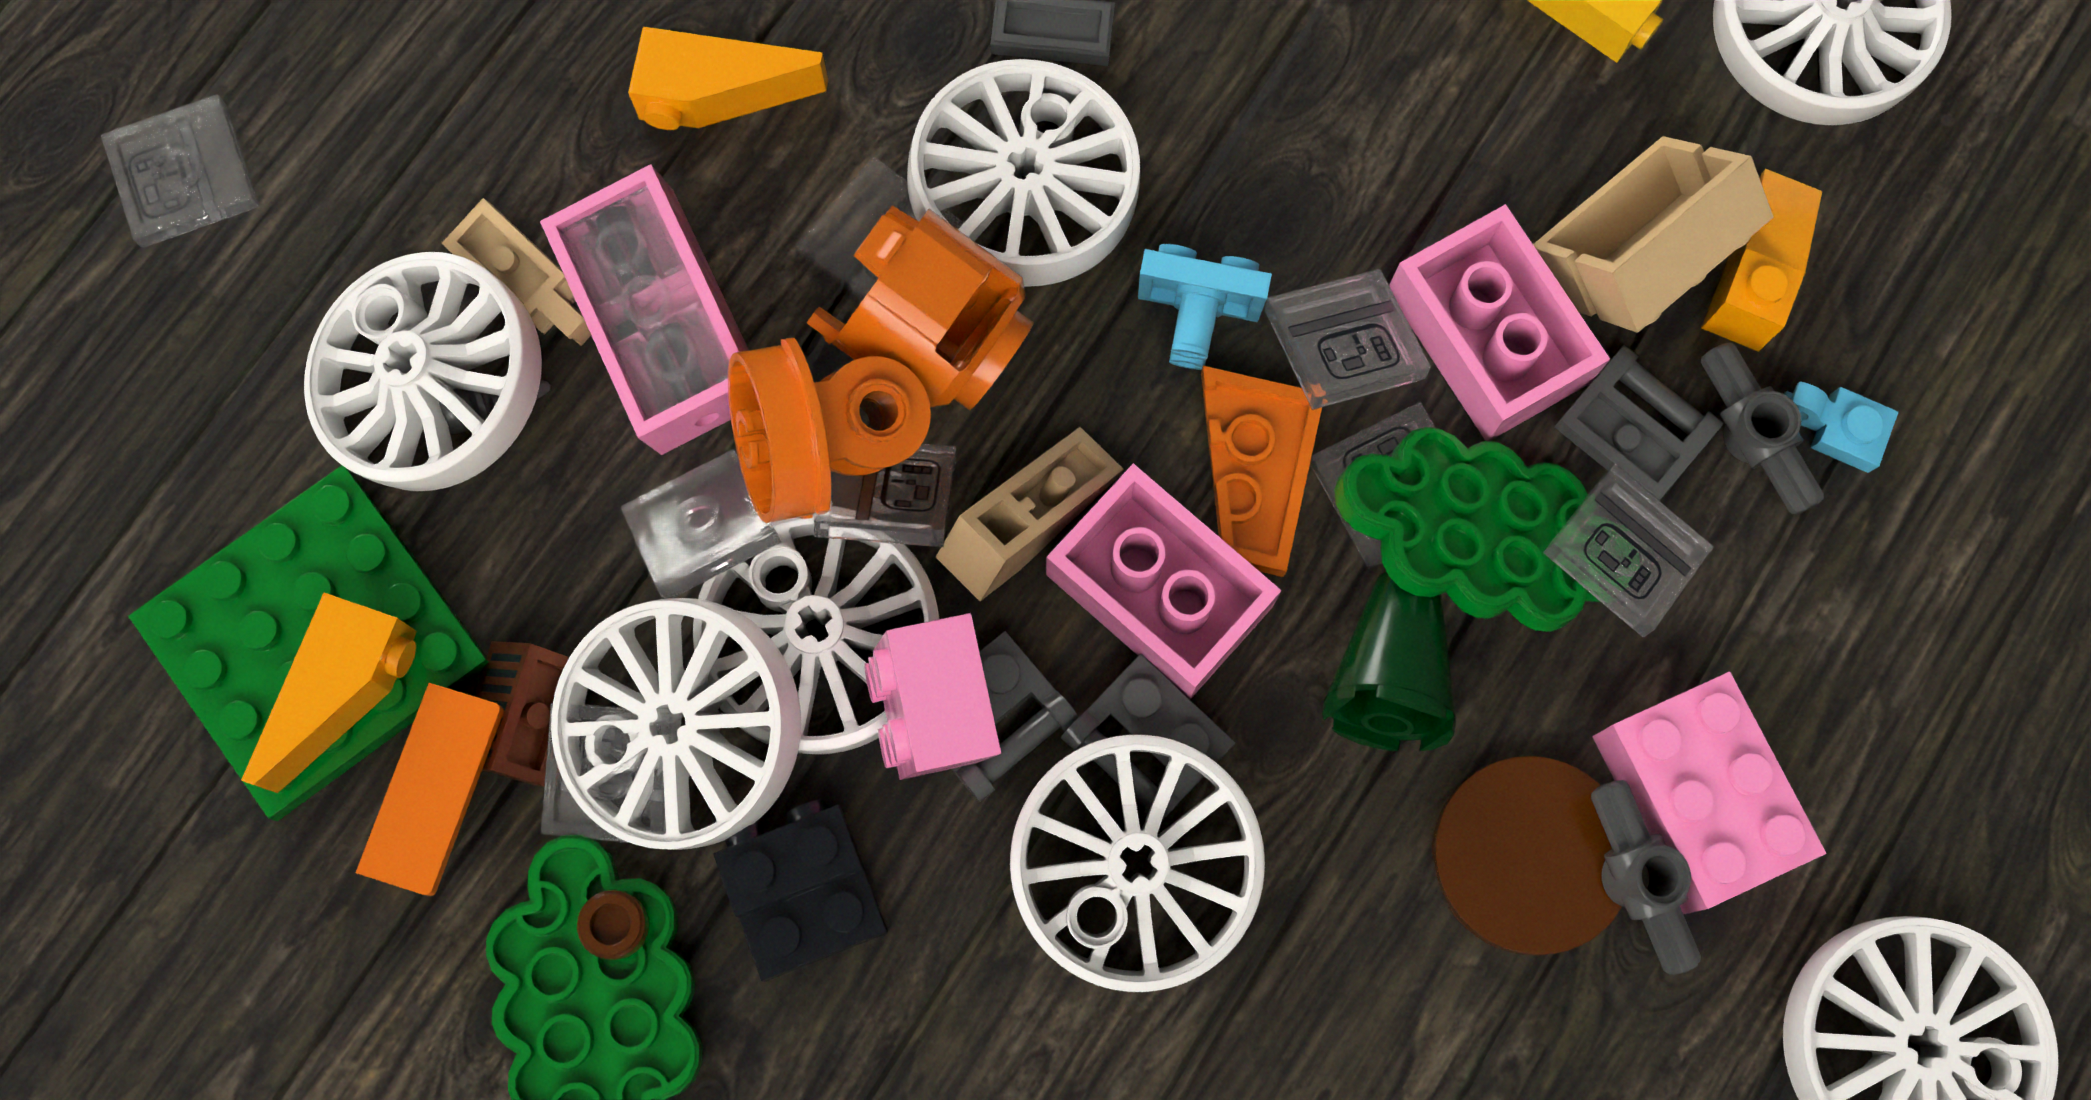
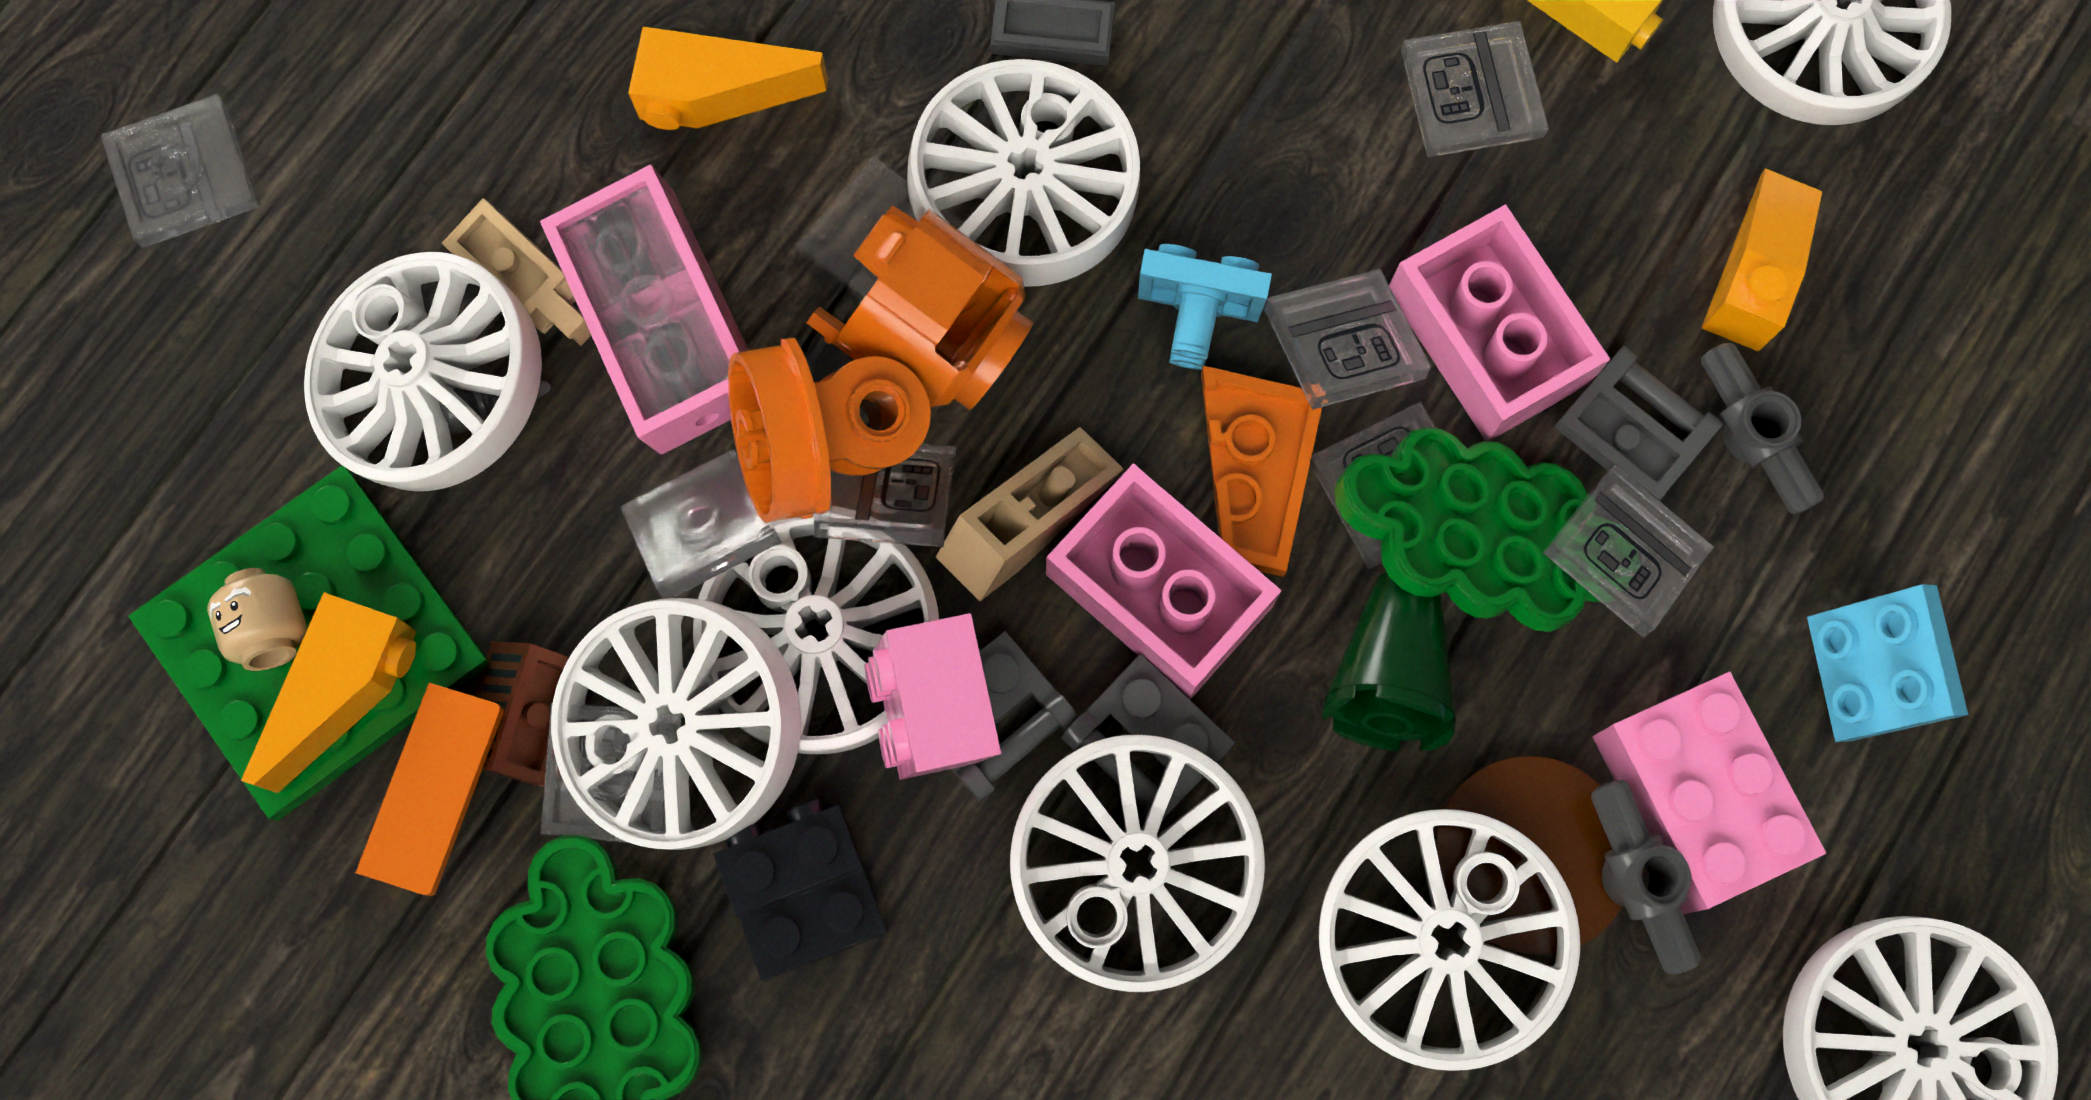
(257, 619): none -> tan head
(612, 925): reddish brown tile -> none
(1473, 932): none -> white piece
(1474, 89): none -> clear tile
(1655, 231): tan piece -> none
(1845, 424): medium azure plate -> none
(1887, 664): none -> medium azure plate

